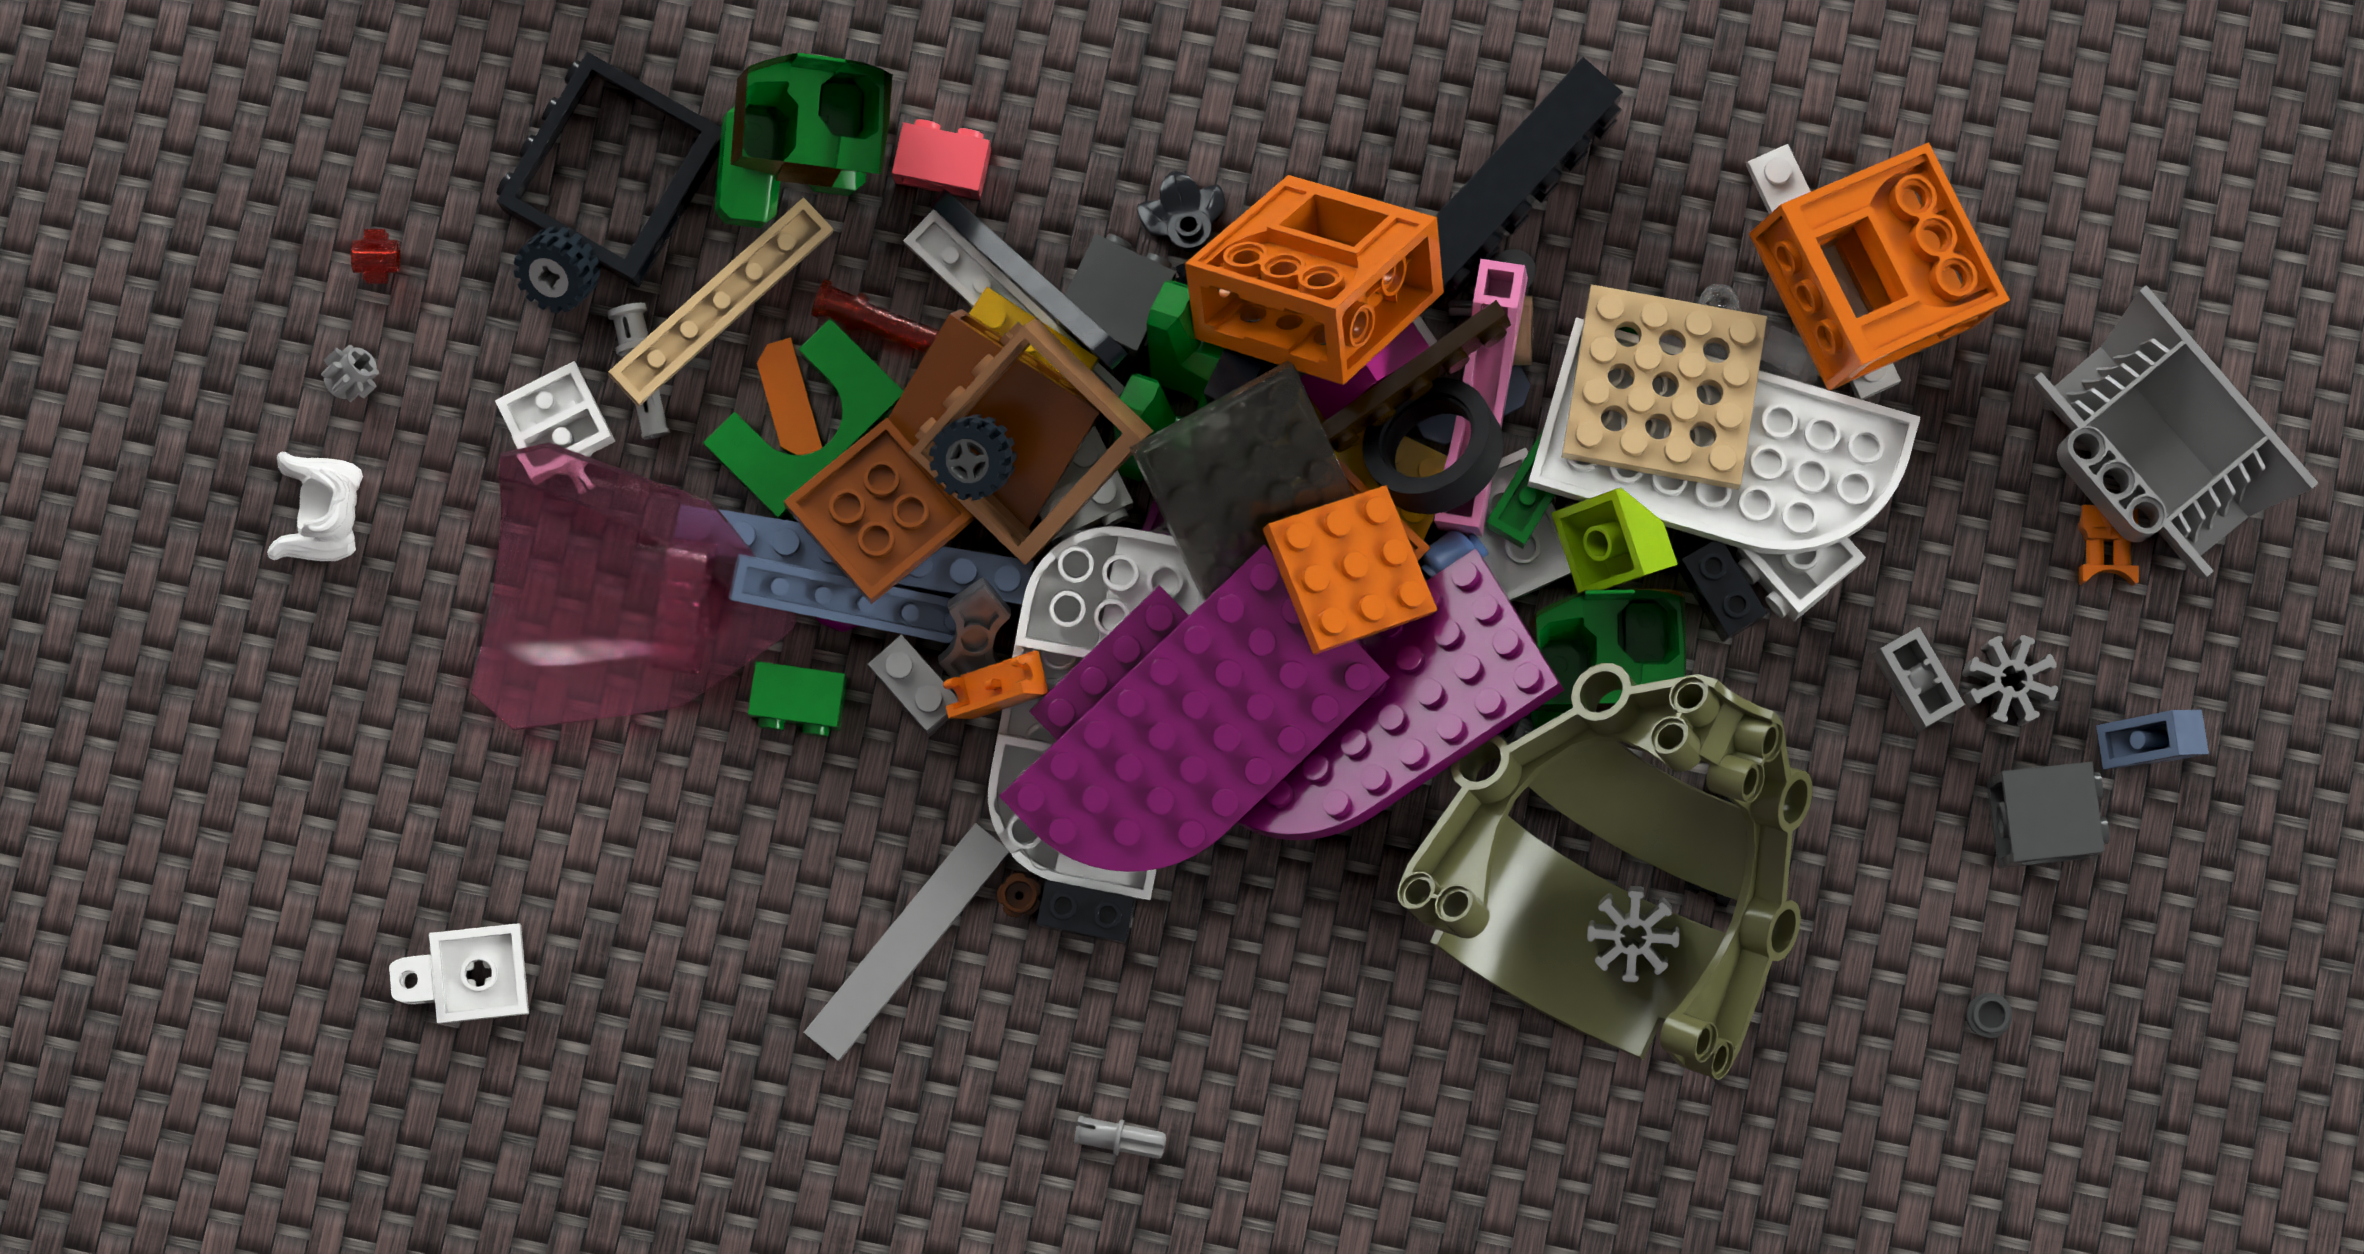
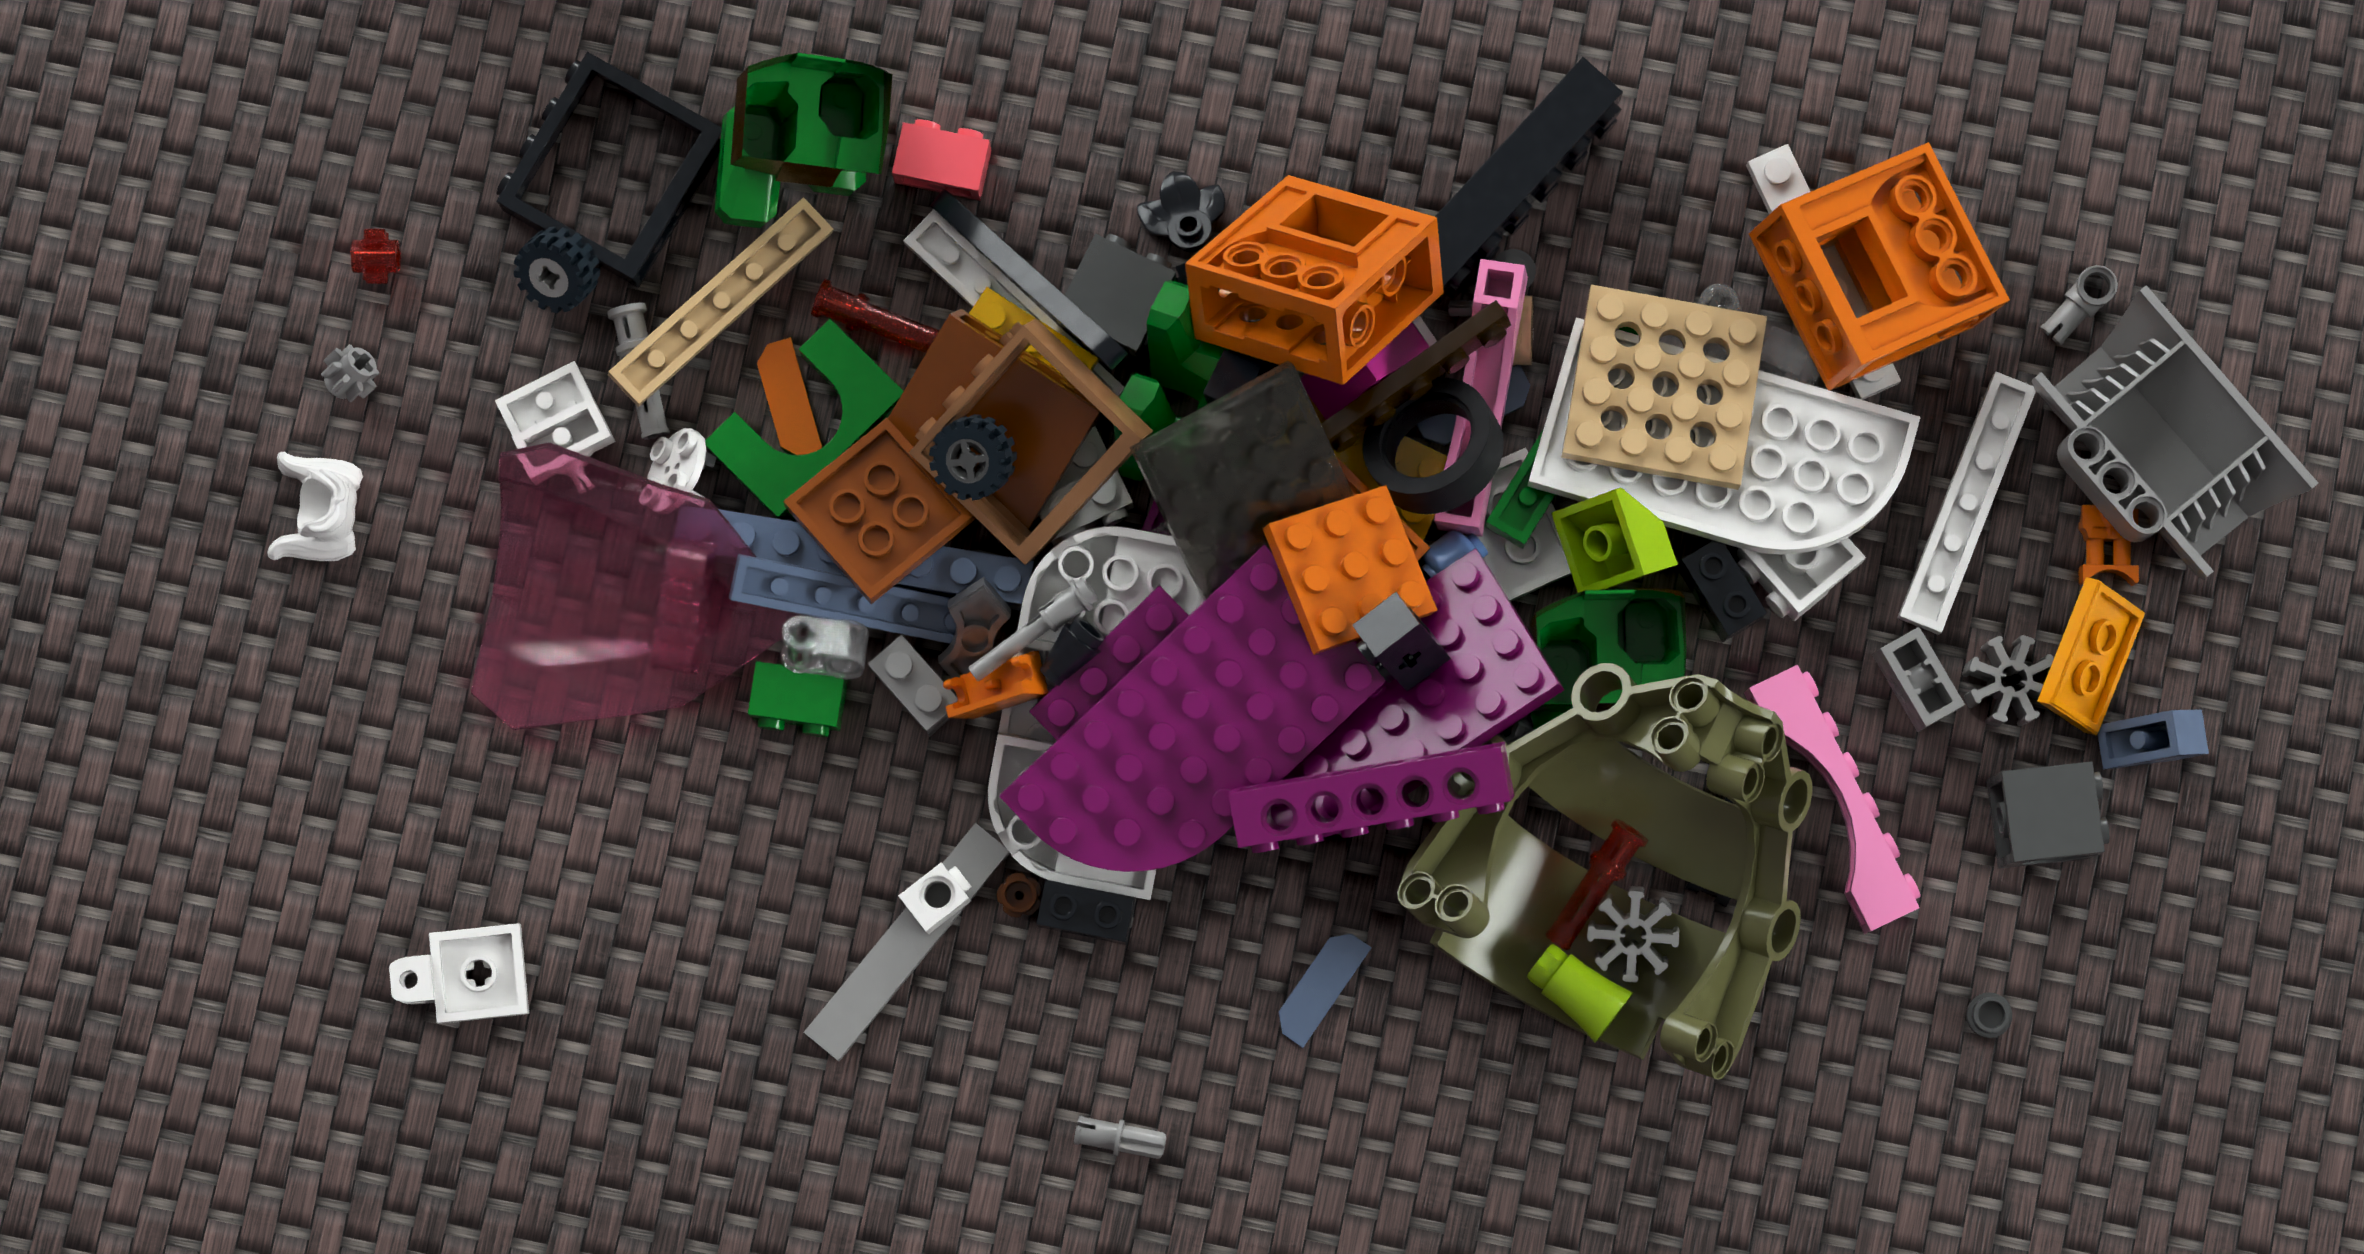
(680, 460): none -> white plate
(827, 648): none -> clear piece
(916, 902): none -> white brick
(1051, 616): none -> light grey pin
(1071, 651): none -> black cone
(1321, 986): none -> sand blue piece
(1399, 643): none -> black brick
(1484, 763): none -> magenta brick
(1579, 990): none -> lime plant
(1604, 862): none -> clear red pin
(1875, 881): none -> bright pink arch
(1967, 503): none -> white plate
(2079, 304): none -> light grey pin
(2091, 656): none -> light orange tile

